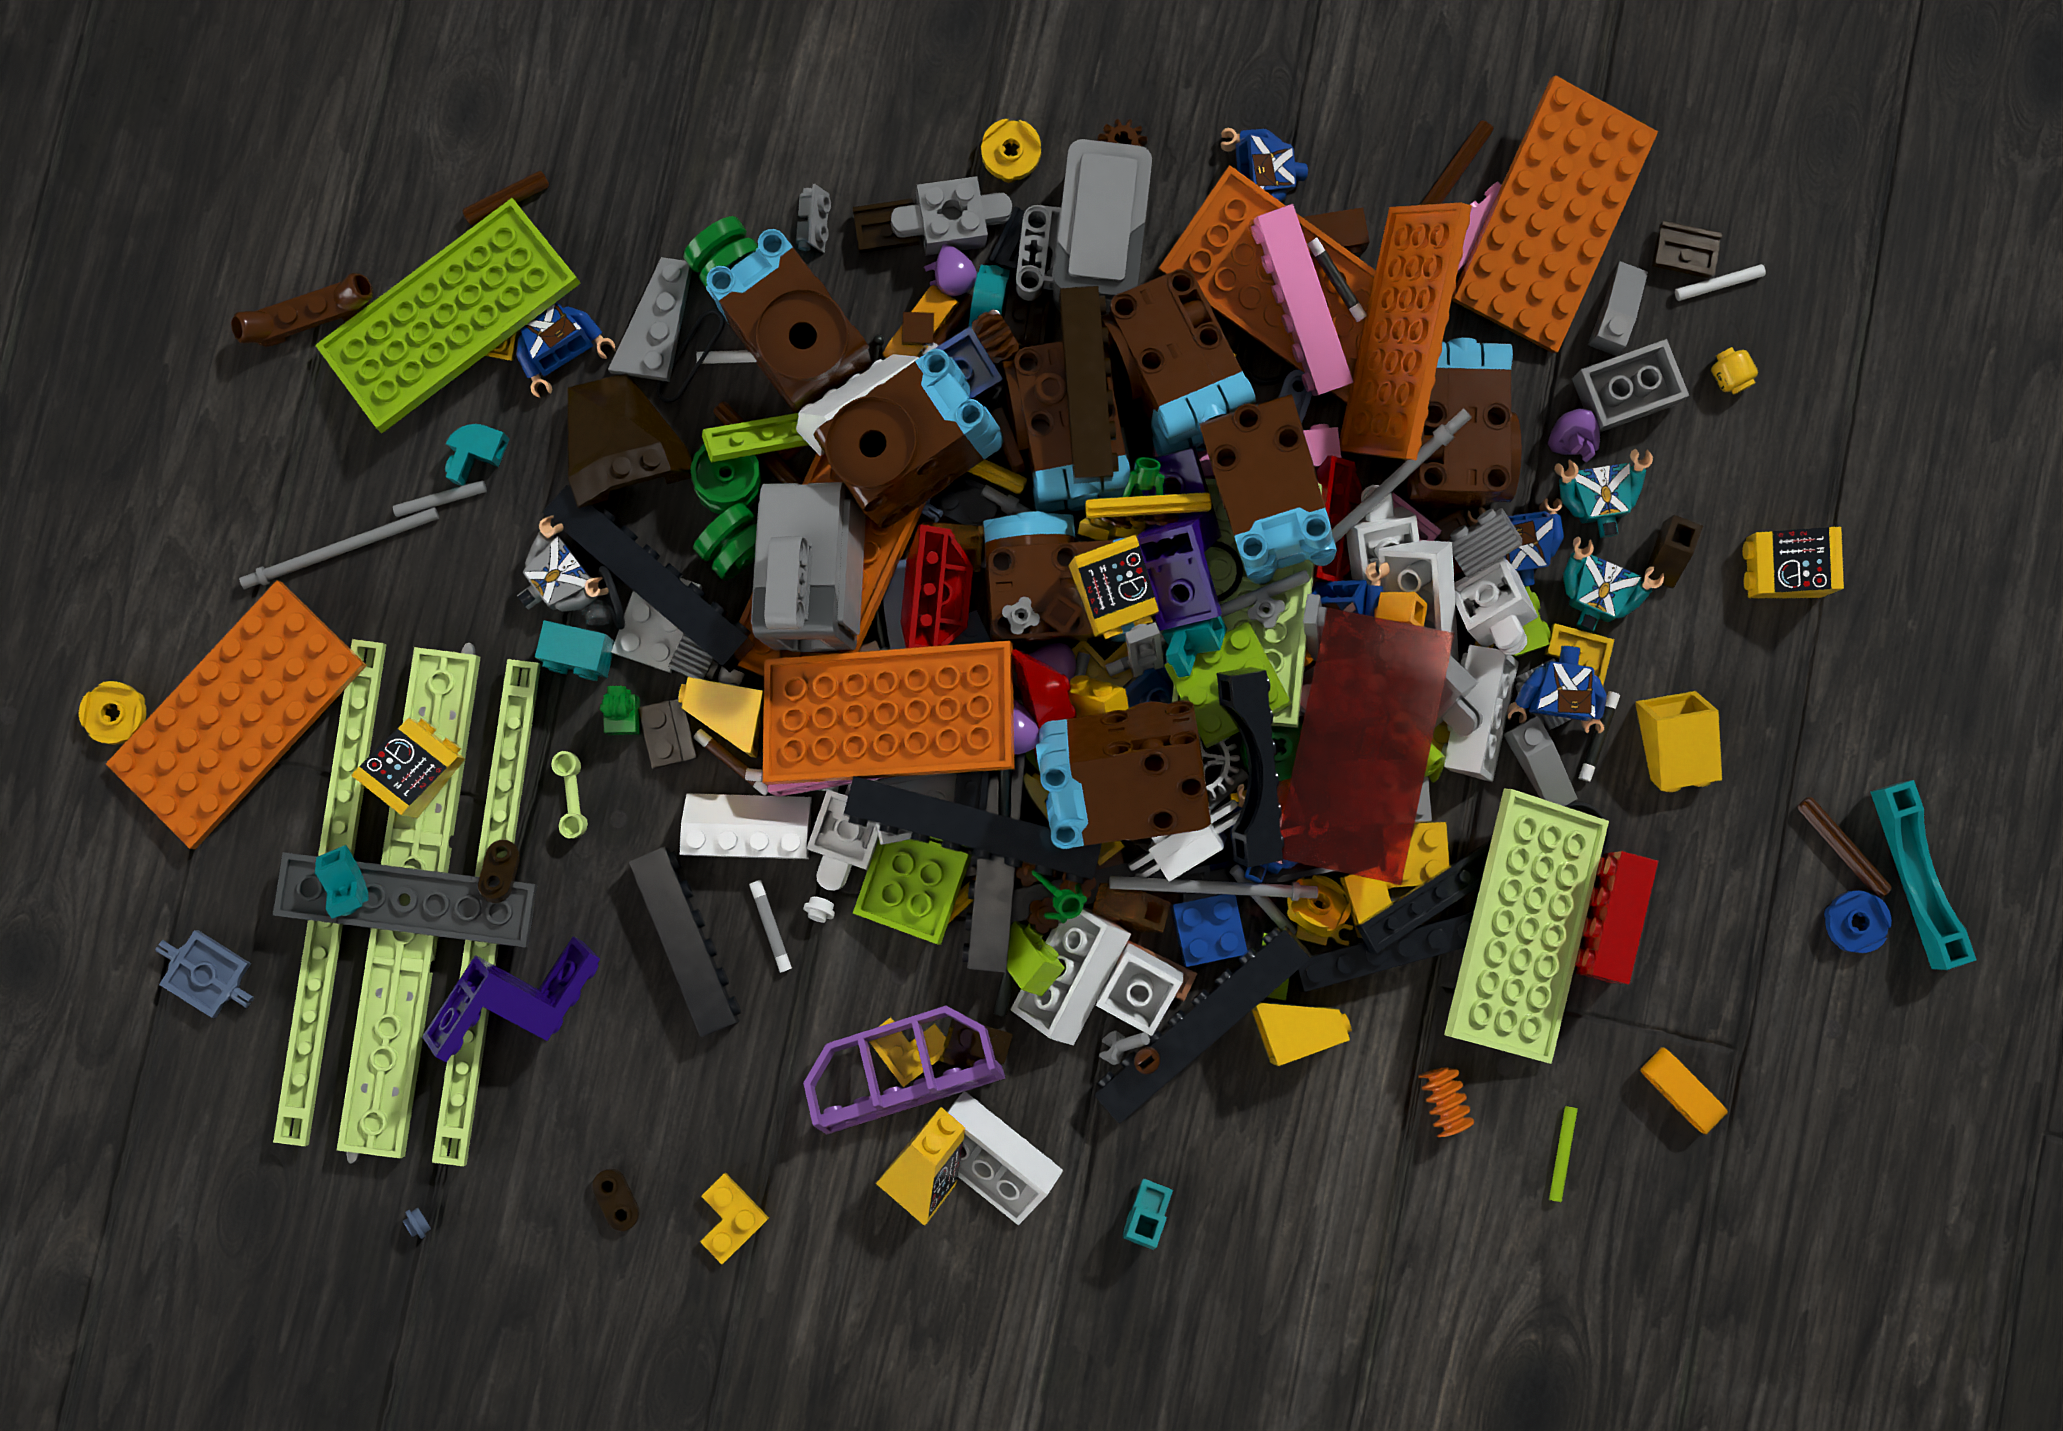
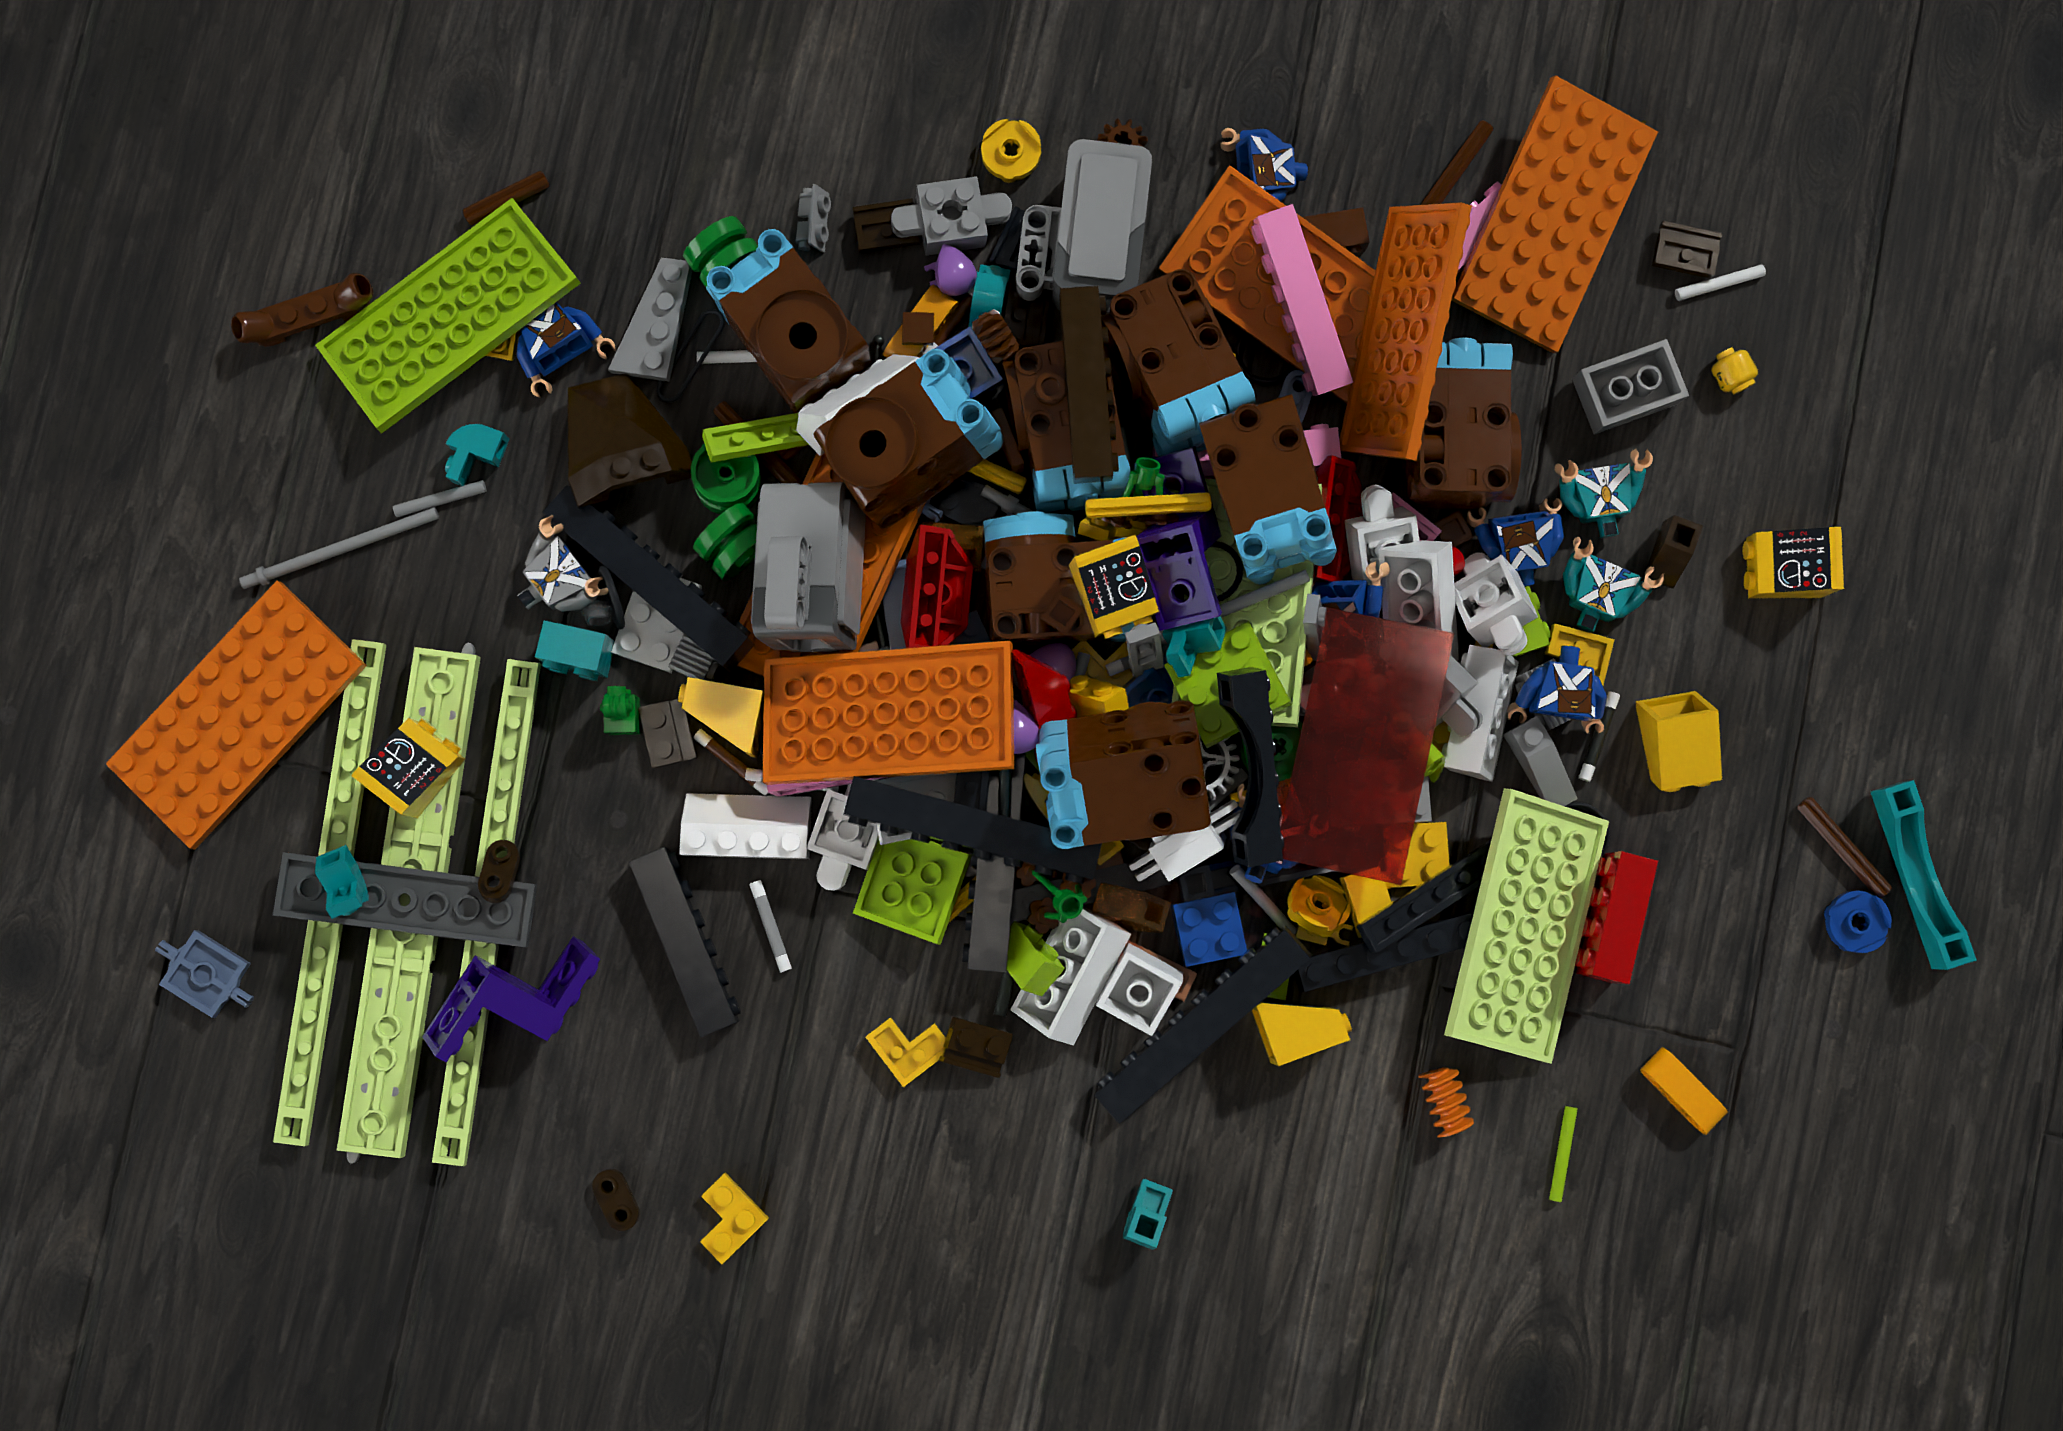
(94, 707): yellow plate -> none
(416, 1223): sand blue plate -> none
(568, 765): yellowish green bar -> none
(733, 678): white hinge -> none
(819, 909): white plate -> none
(896, 1098): medium lavender plate -> none
(926, 1167): yellow slope -> none
(1001, 1162): white slope -> none
(1022, 606): light grey plate -> none
(1120, 1044): light grey bar -> none
(1142, 1055): reddish brown hinge -> none
(1275, 608): light grey plate -> none
(1292, 891): light grey bar -> none
(1337, 279): pearl dark grey bar -> none
(1401, 607): light orange brick -> none
(1442, 436): light grey bar -> none
(1484, 541): light grey brick -> none
(1576, 434): medium lavender piece -> none
(1619, 309): light grey slope -> none

